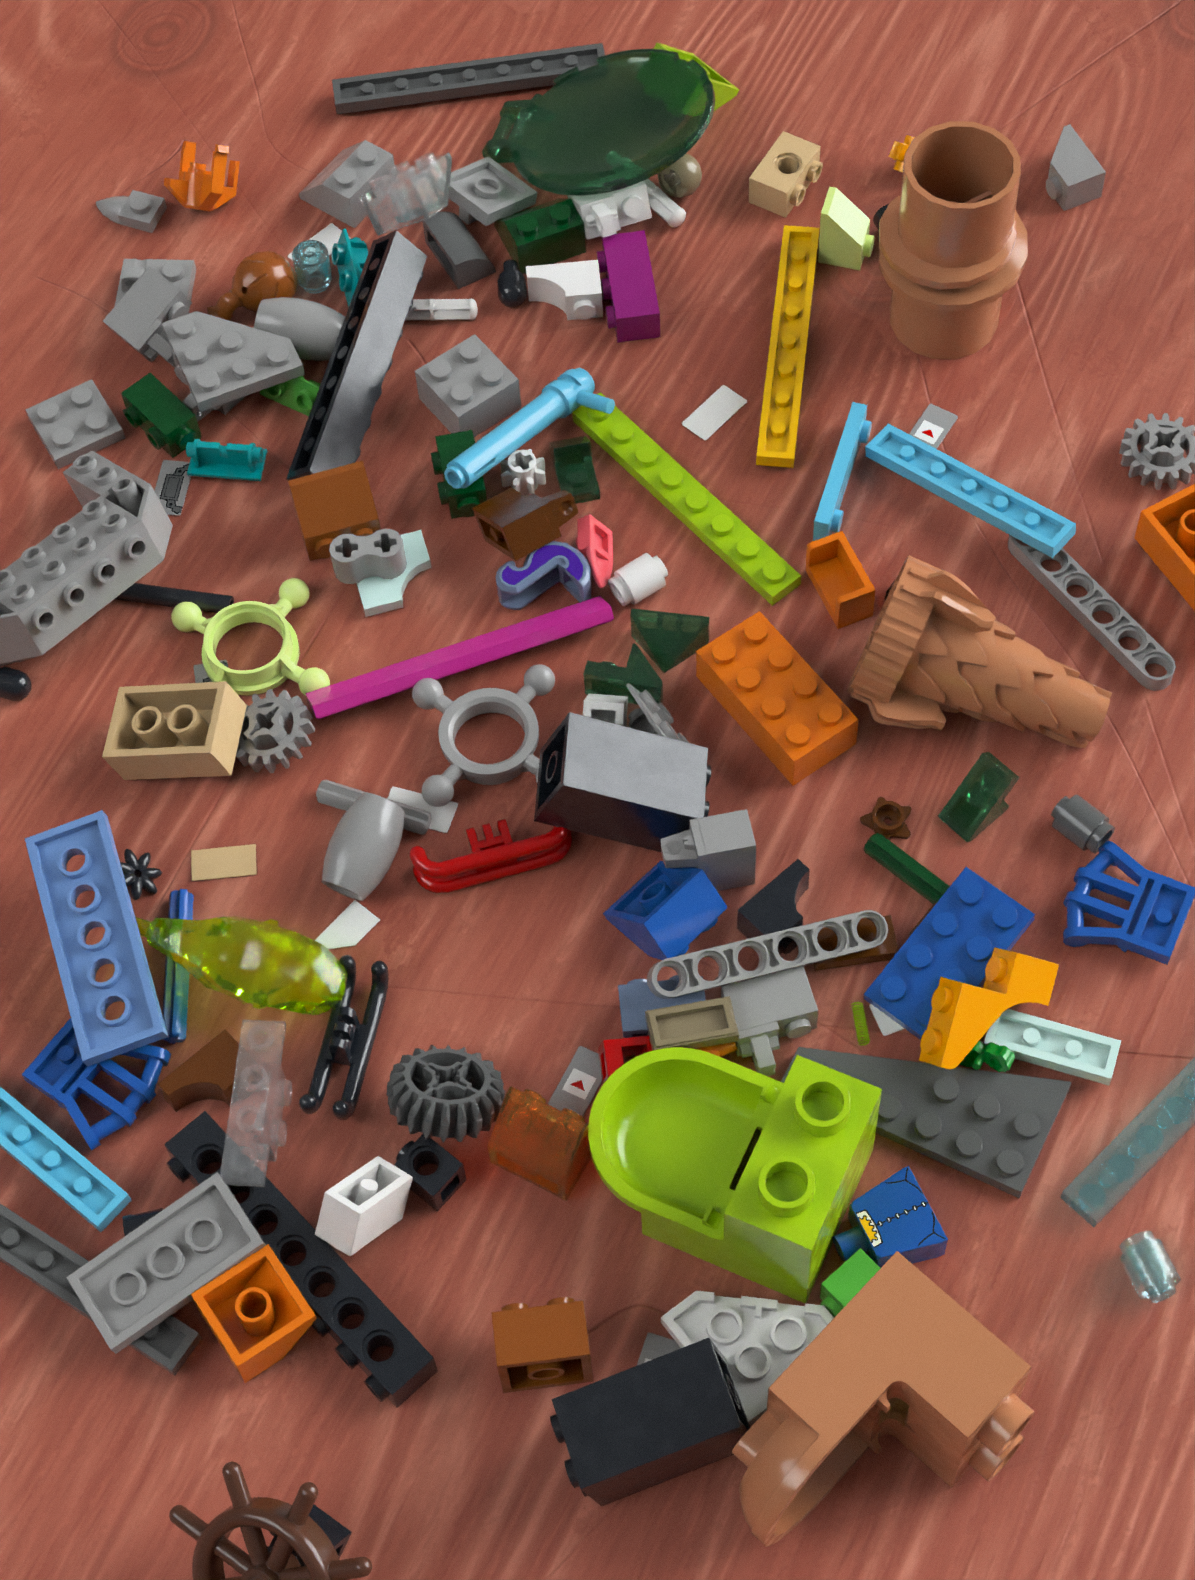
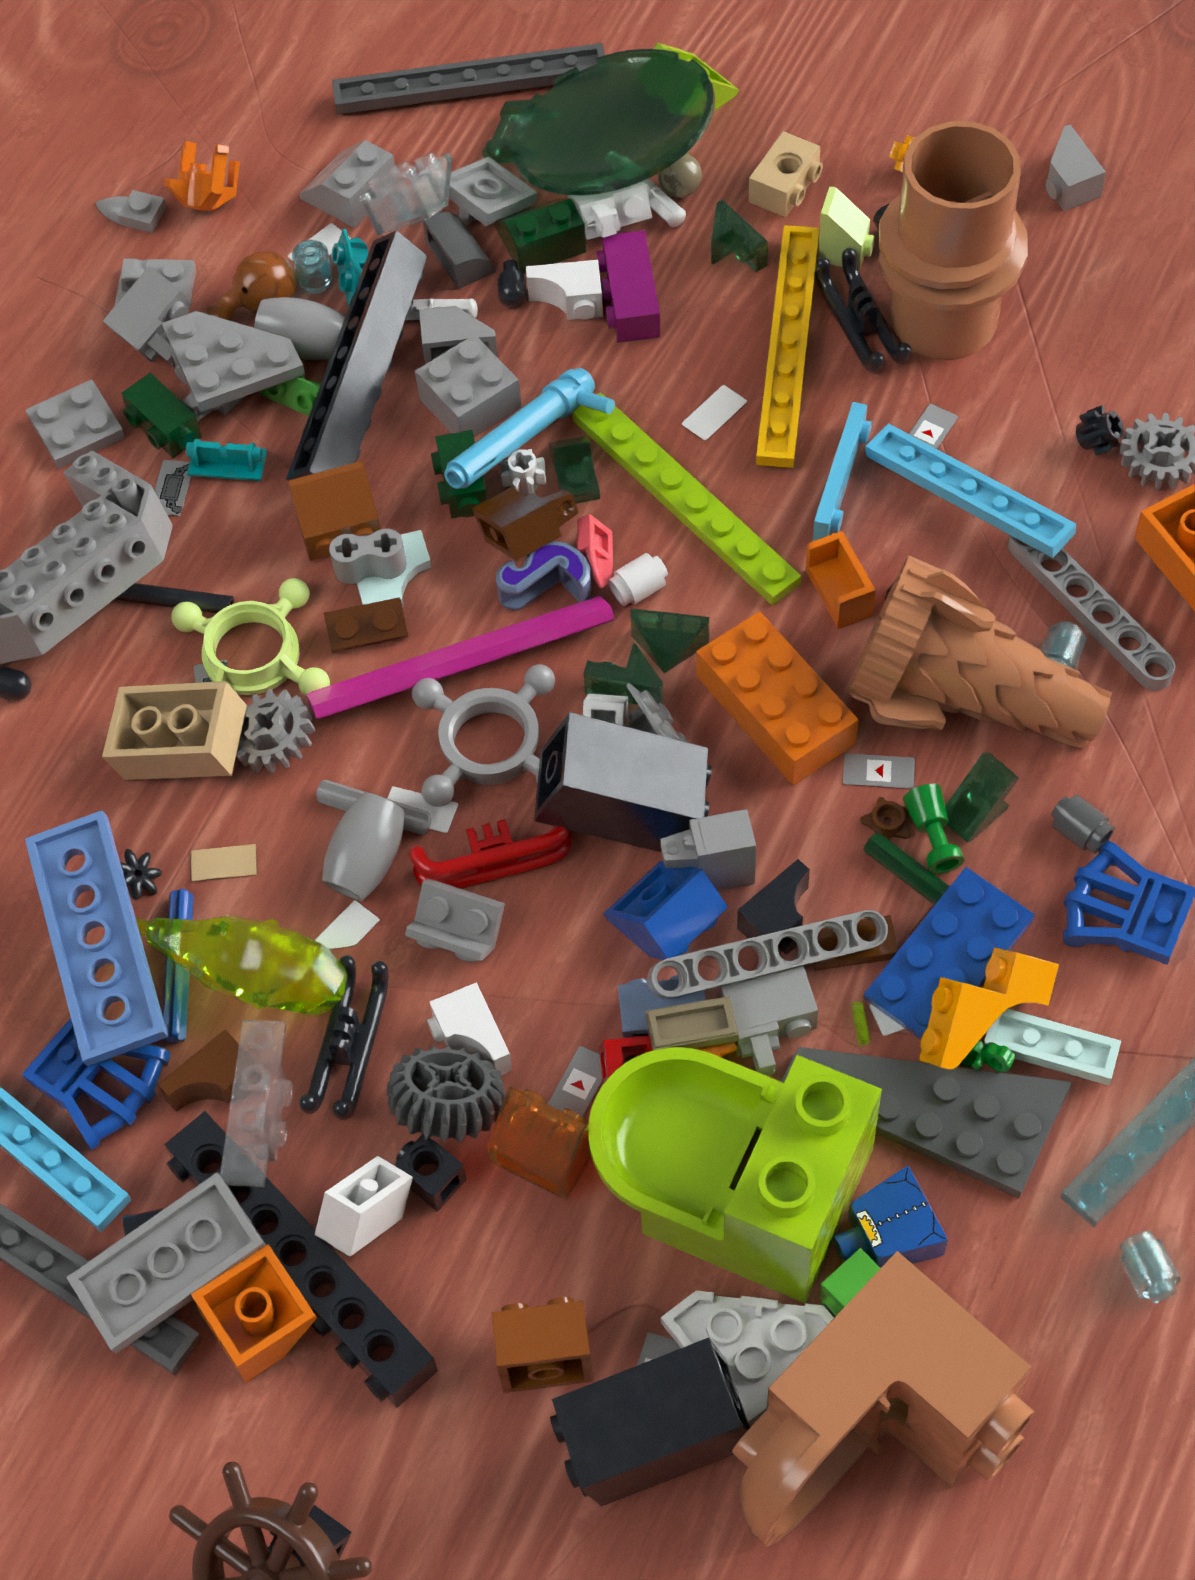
(365, 624): none -> reddish brown plate
(449, 326): none -> light grey slope
(456, 921): none -> light grey bracket
(466, 1021): none -> white arch
(735, 235): none -> clear green slope
(860, 315): none -> black piece
(879, 770): none -> light grey sticker
(930, 816): none -> green piece
(1064, 643): none -> clear light blue brick
(1099, 430): none -> black gear

